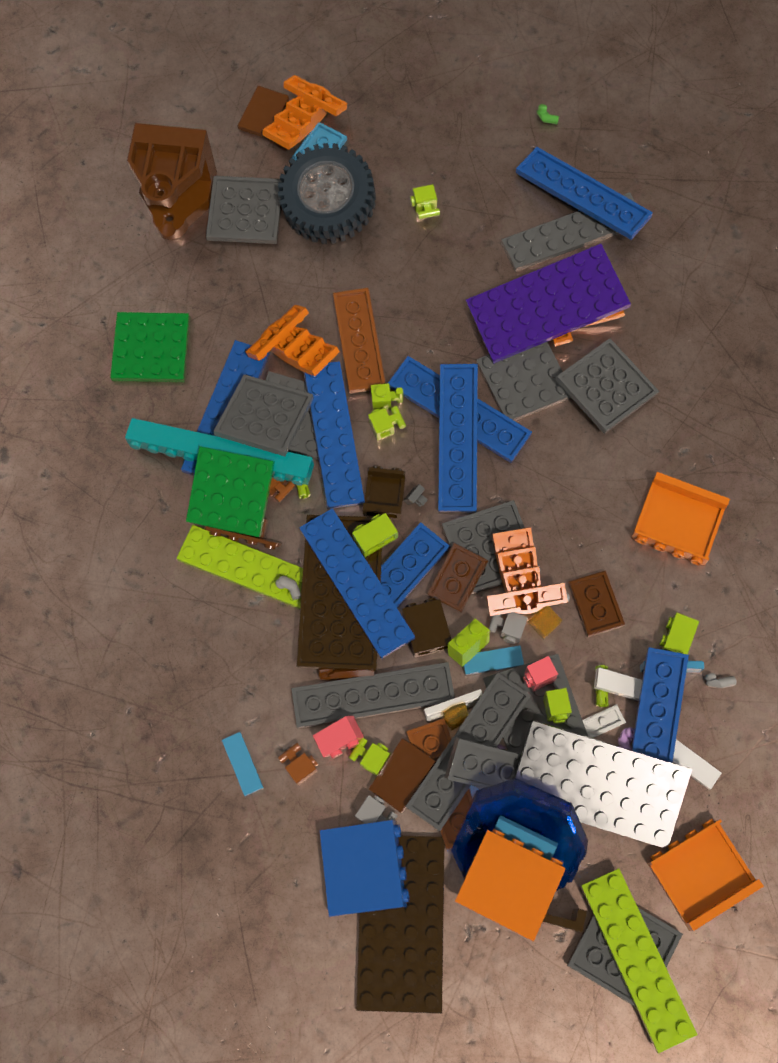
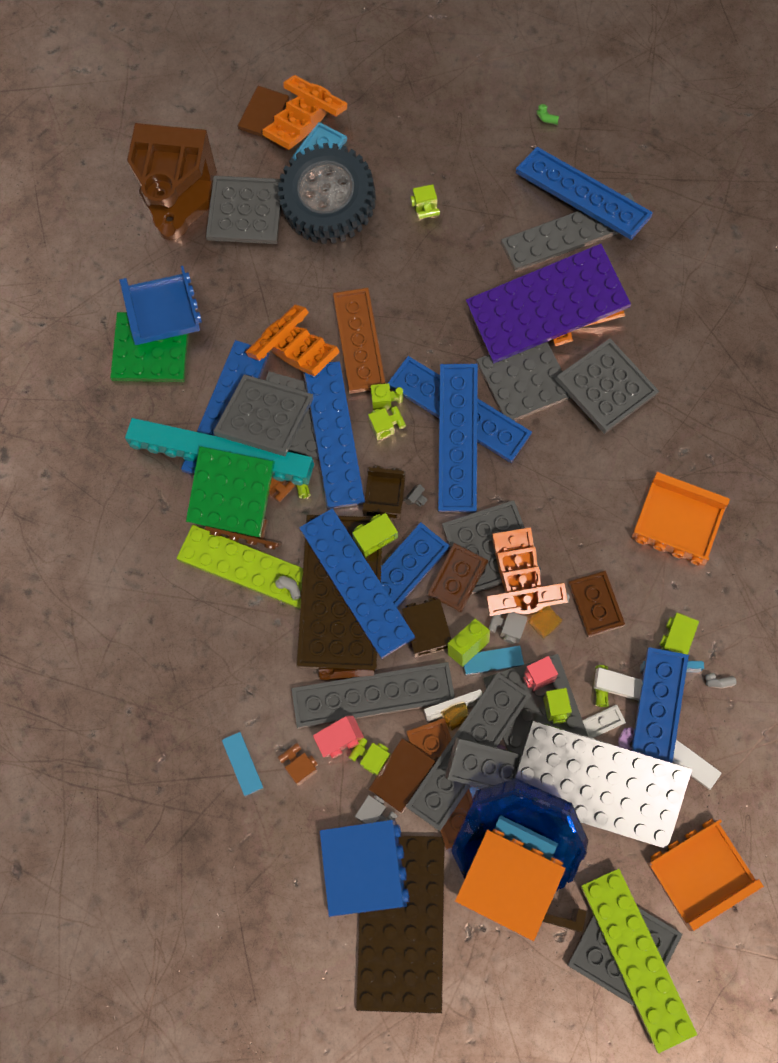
(161, 308): none -> blue panel

